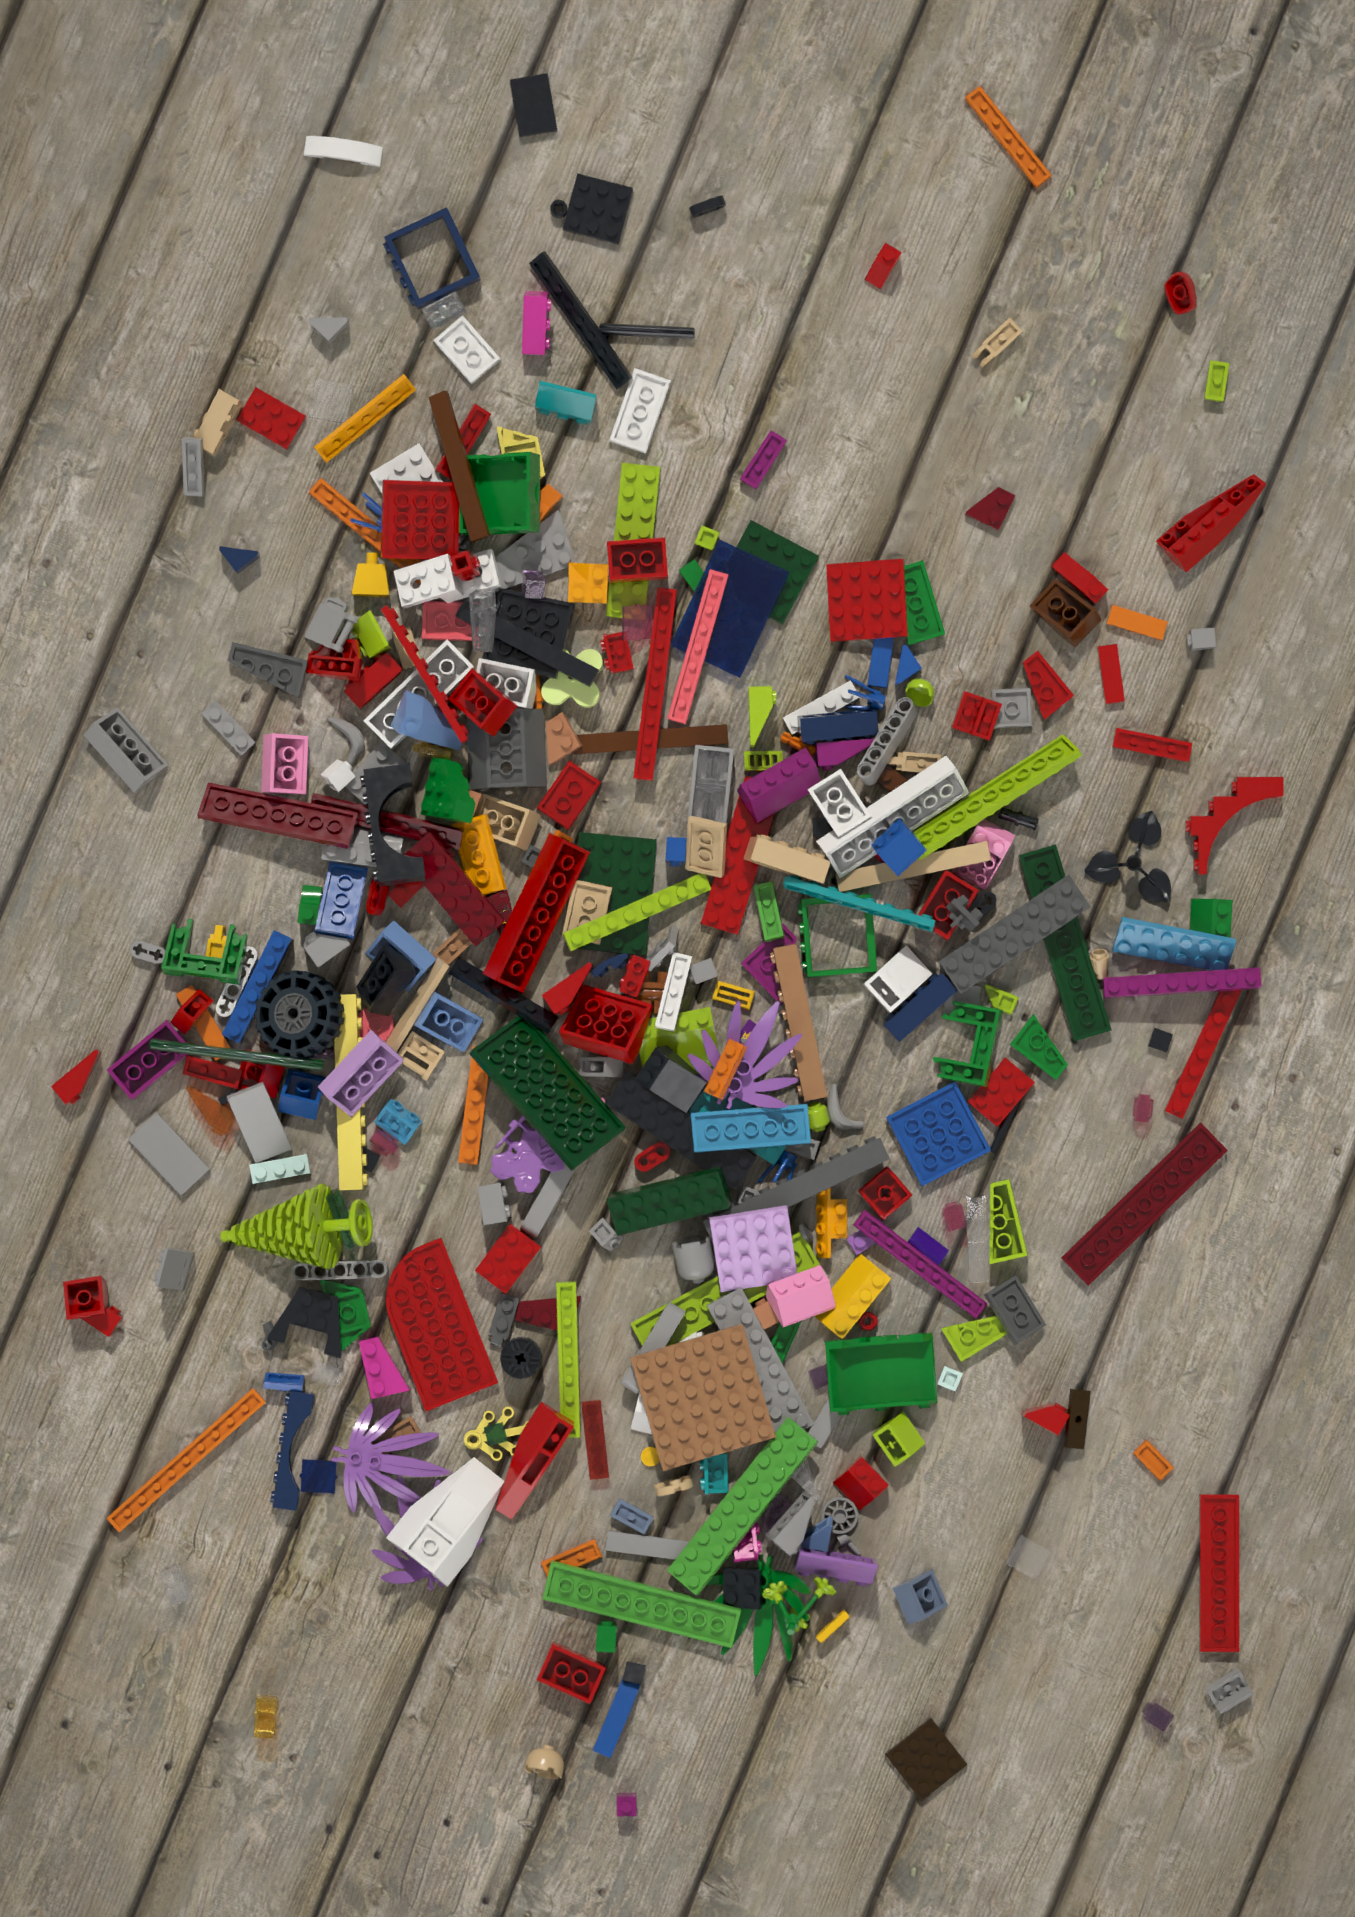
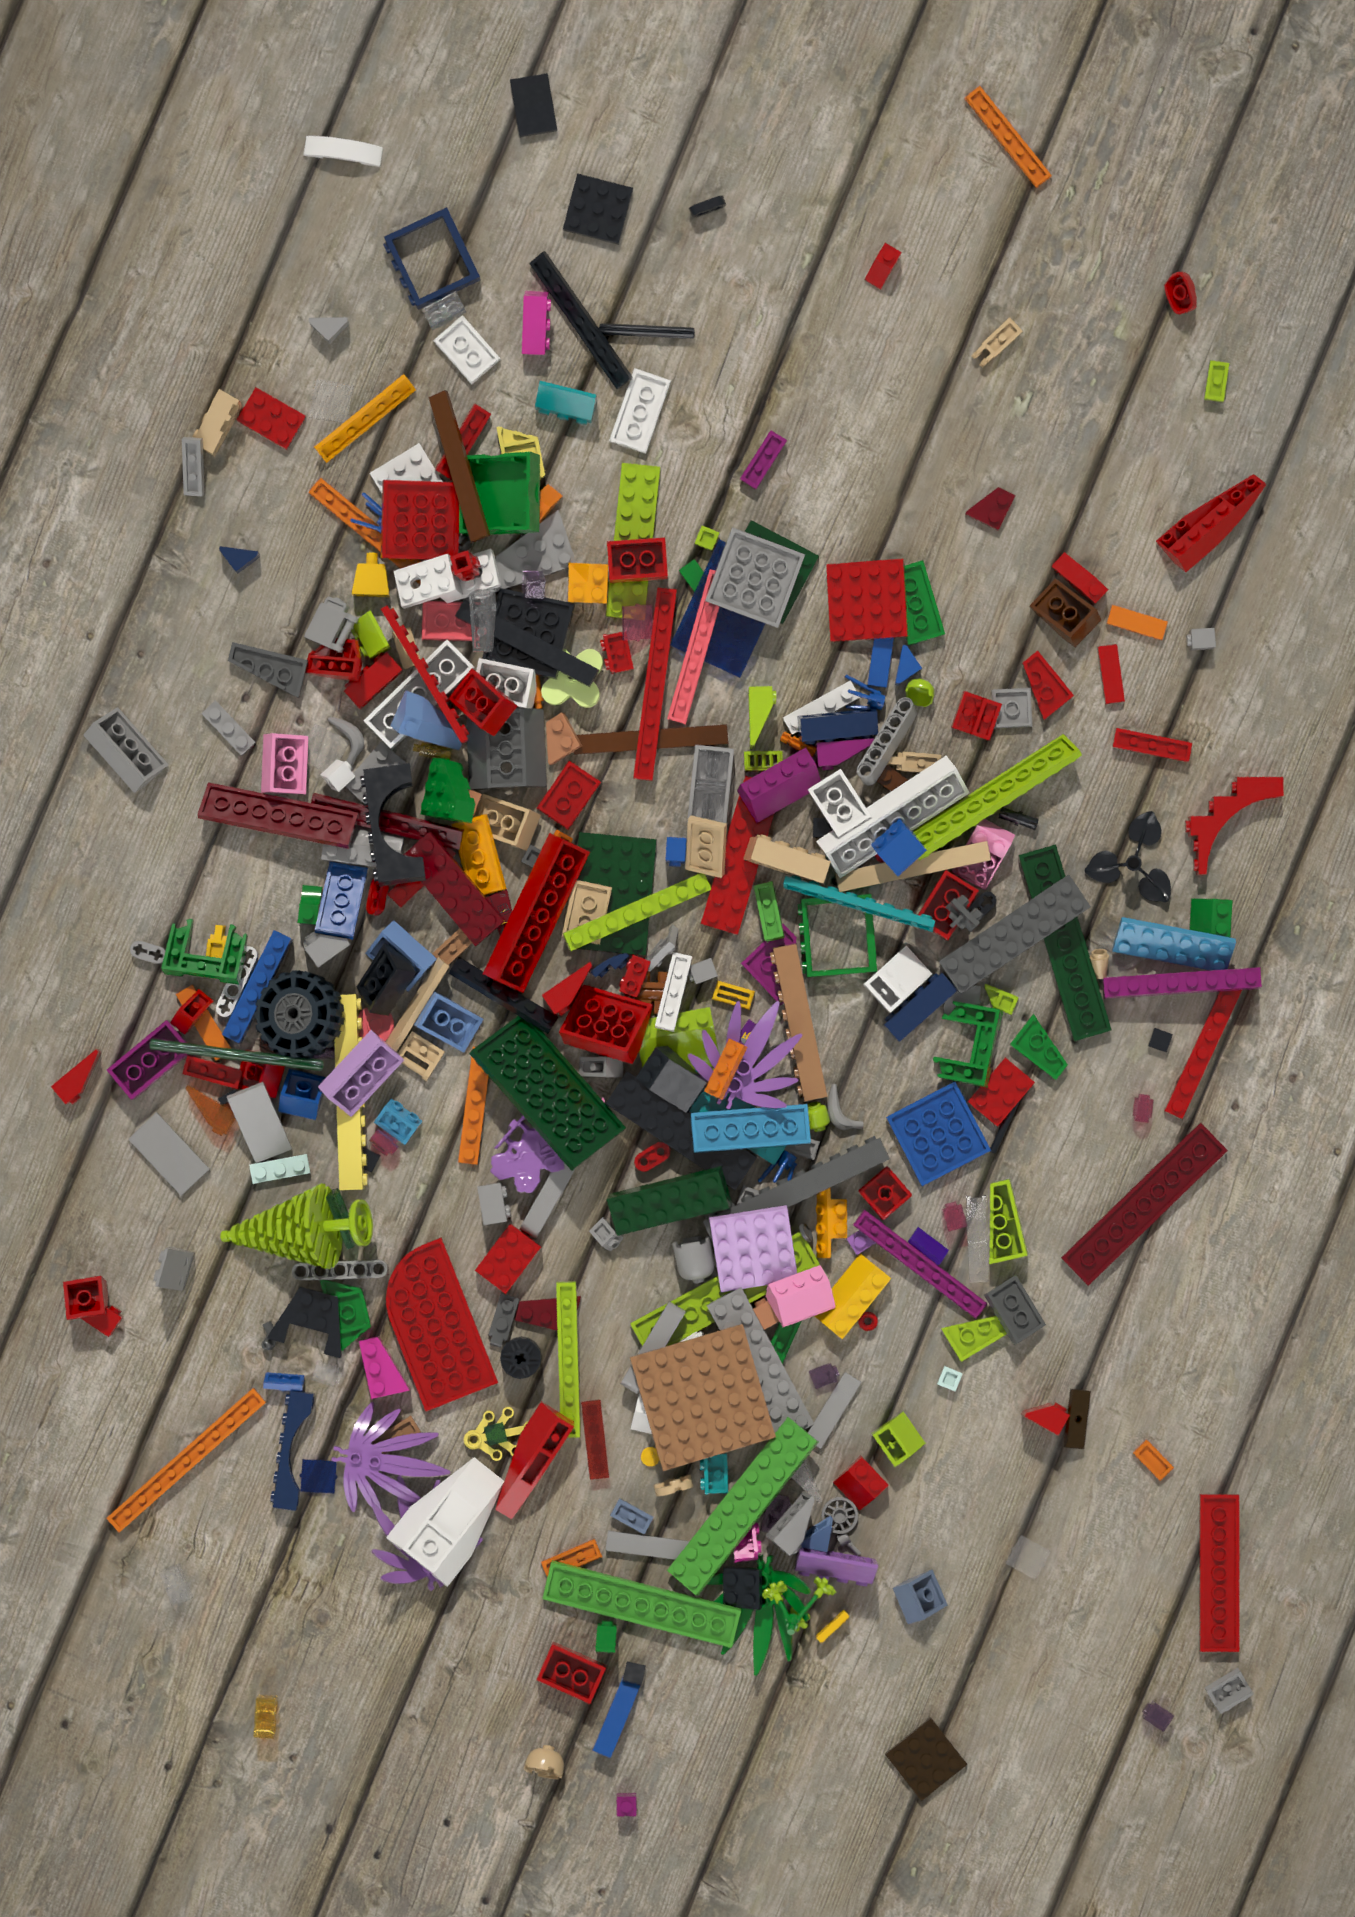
(558, 215): black bush -> none
(754, 577): none -> light grey plate
(881, 1372): green panel -> none

